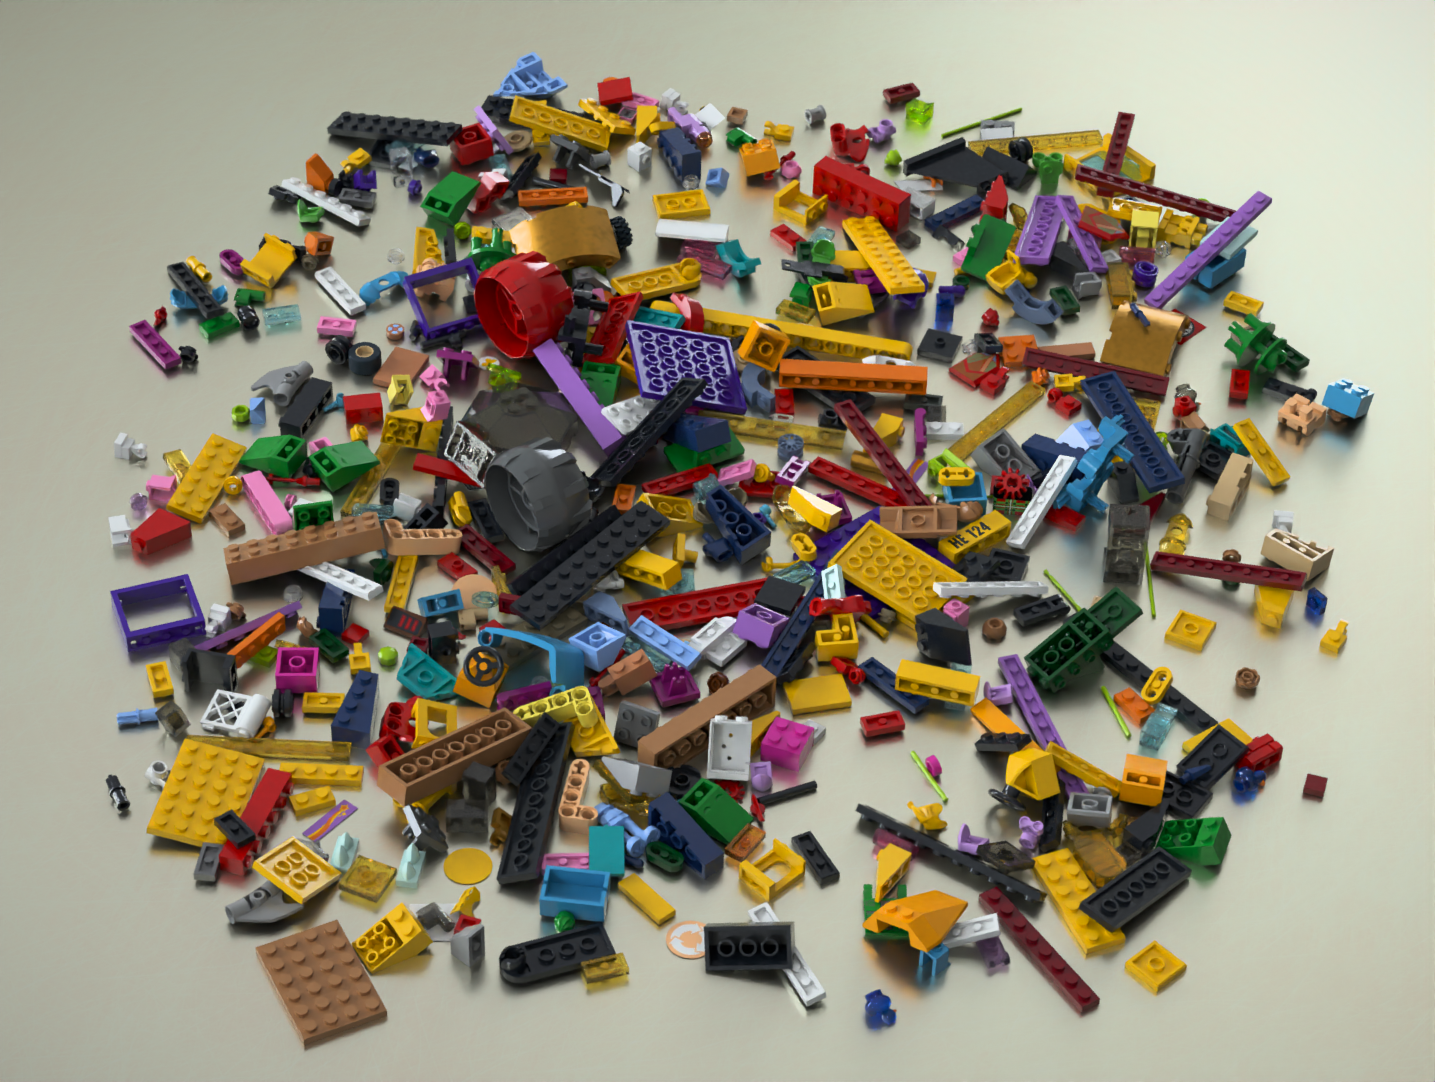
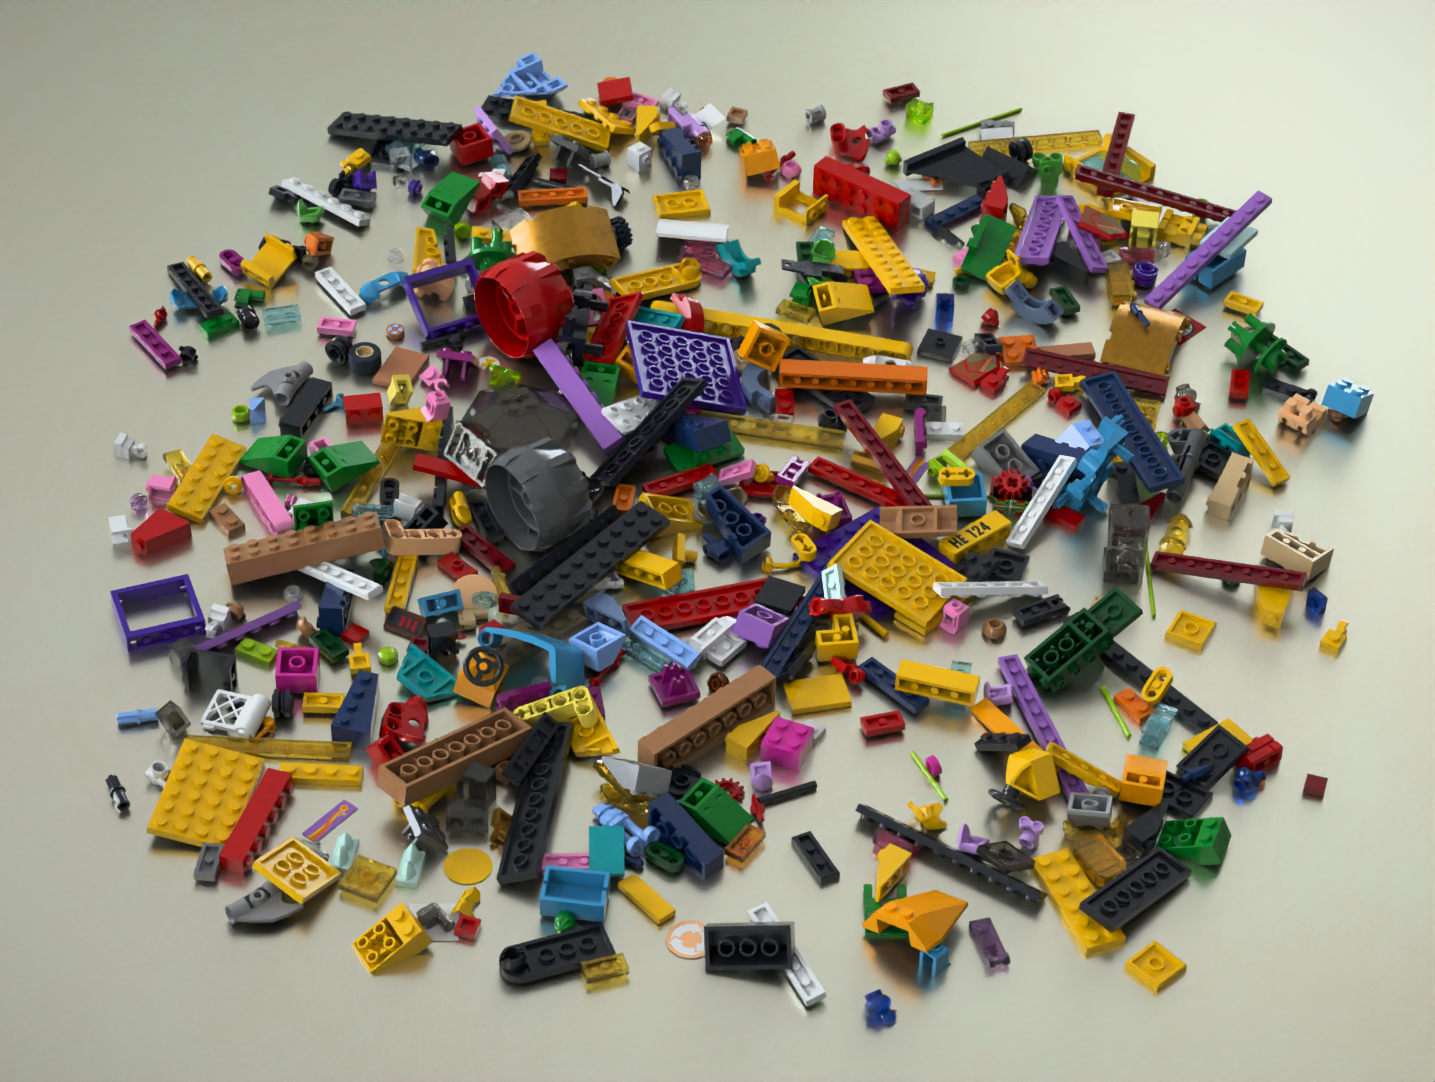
(159, 679): yellow plate -> none
(234, 829): black plate -> none
(259, 639): orange plate -> none
(312, 800): yellow plate -> none
(318, 173): orange slope -> none
(321, 982): medium nougat plate -> none
(358, 433): yellow plate -> none
(415, 330): black bar -> none
(433, 711): yellow panel -> none
(469, 944): light grey slope -> none
(572, 813): light nougat beam -> none
(627, 674): nougat brick -> none
(634, 723): dark grey plate -> none
(717, 178): light blue slope -> none
(737, 746): white piece -> none
(752, 873): yellow panel -> none
(765, 510): medium azure hand -> none
(780, 132): yellow plate -> none
(786, 237): red plate -> none
(790, 447): sand blue wheel -> none
(796, 573): clear light blue plate -> none
(887, 616): dark tan plate -> none
(908, 239): clear smoke tile -> none
(942, 637): black slope -> none
(958, 291): dark purple arm -> none
(966, 512): medium nougat piece -> none
(973, 931): white plate -> none
(1039, 950): dark red plate -> none
(1052, 819): black plate -> none
(1062, 590): lime piece -> none
(1086, 284): light grey window -> none
(1236, 557): medium nougat plate -> none
(1247, 678): medium nougat plate -> none

